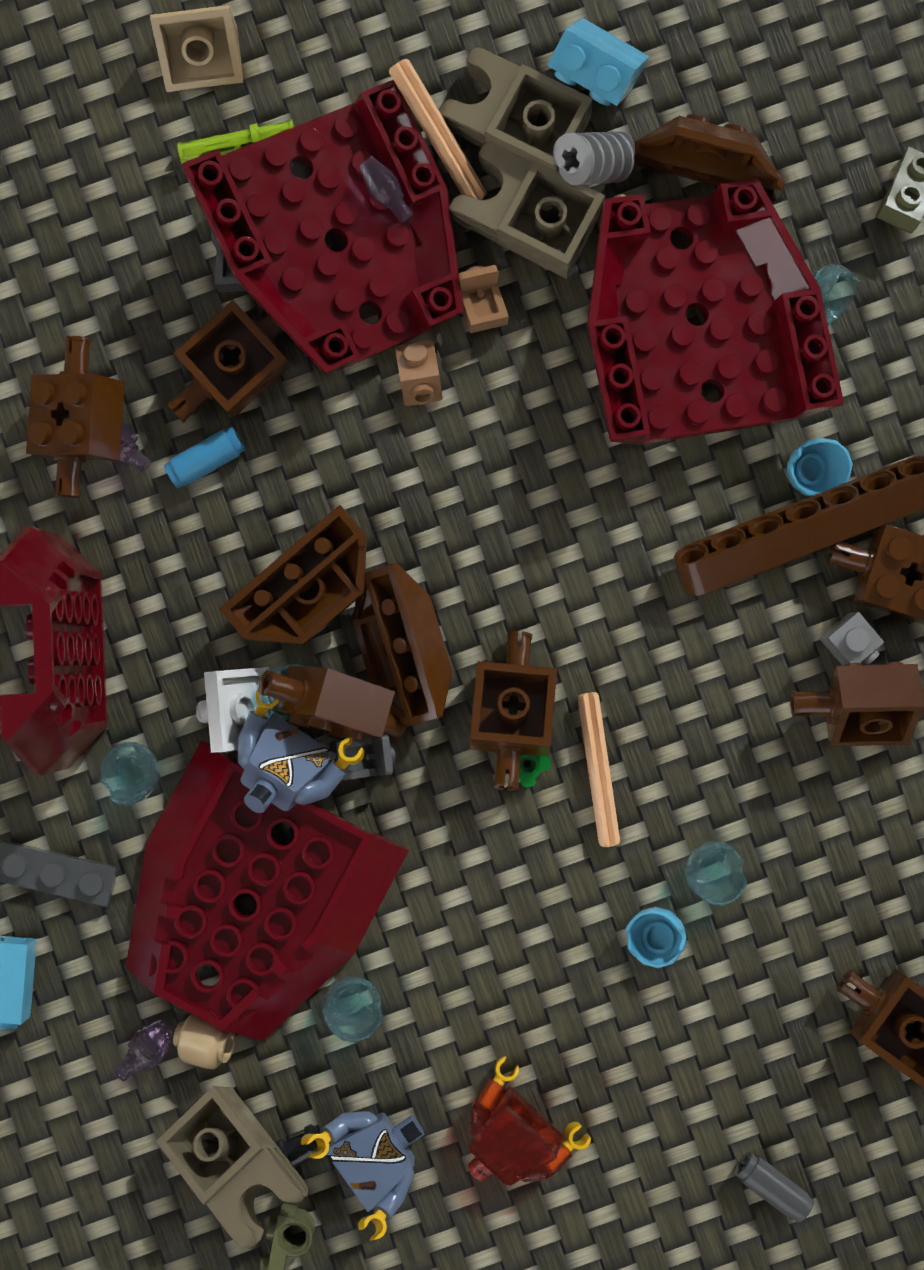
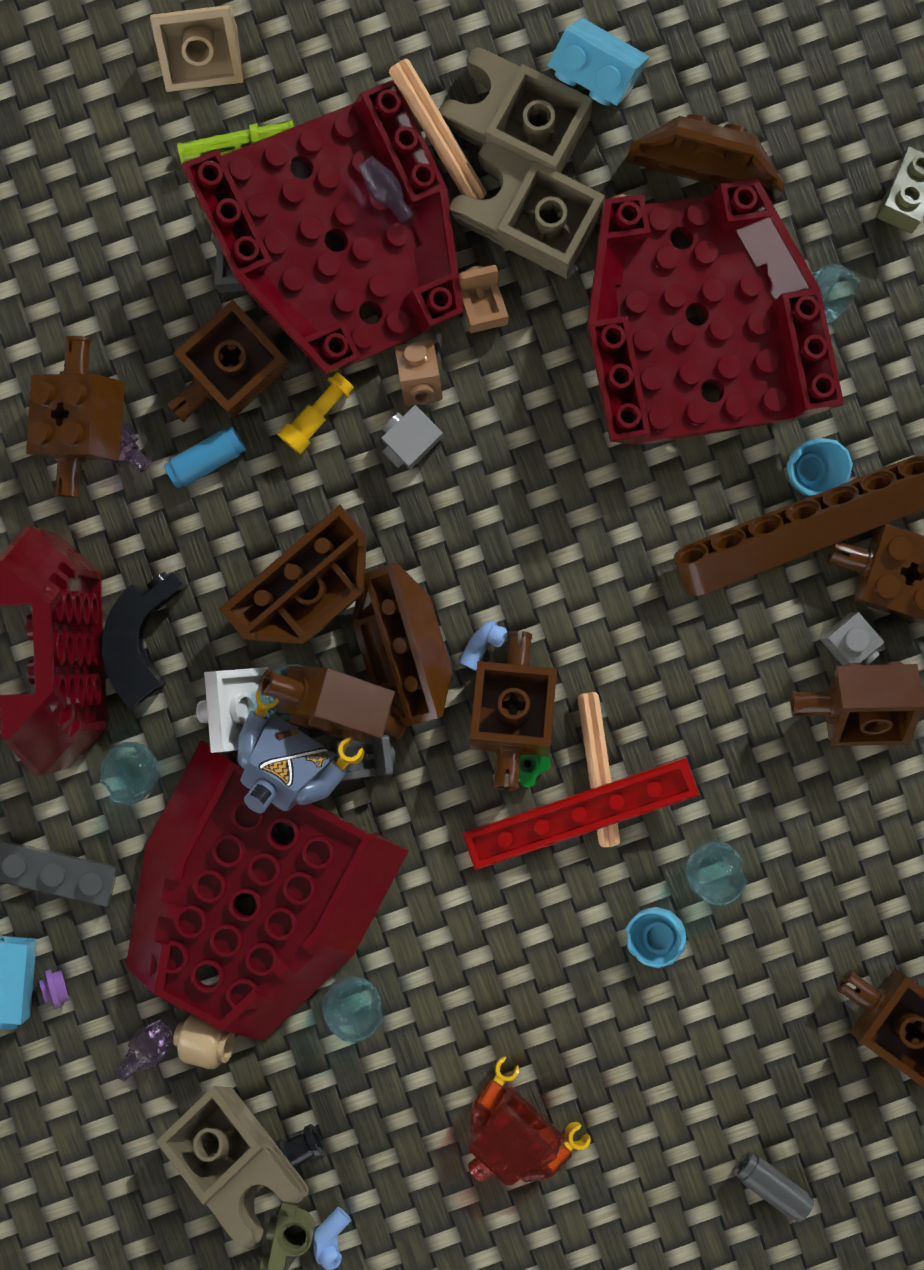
(54, 988): none -> medium lavender plate
(123, 638): none -> black arch
(312, 417): none -> yellow piece
(326, 1240): none -> light blue arm
(371, 1160): sand blue torso -> none
(410, 437): none -> light grey brick
(479, 642): none -> light blue arm
(581, 813): none -> red tile
(594, 157): light grey piece -> none

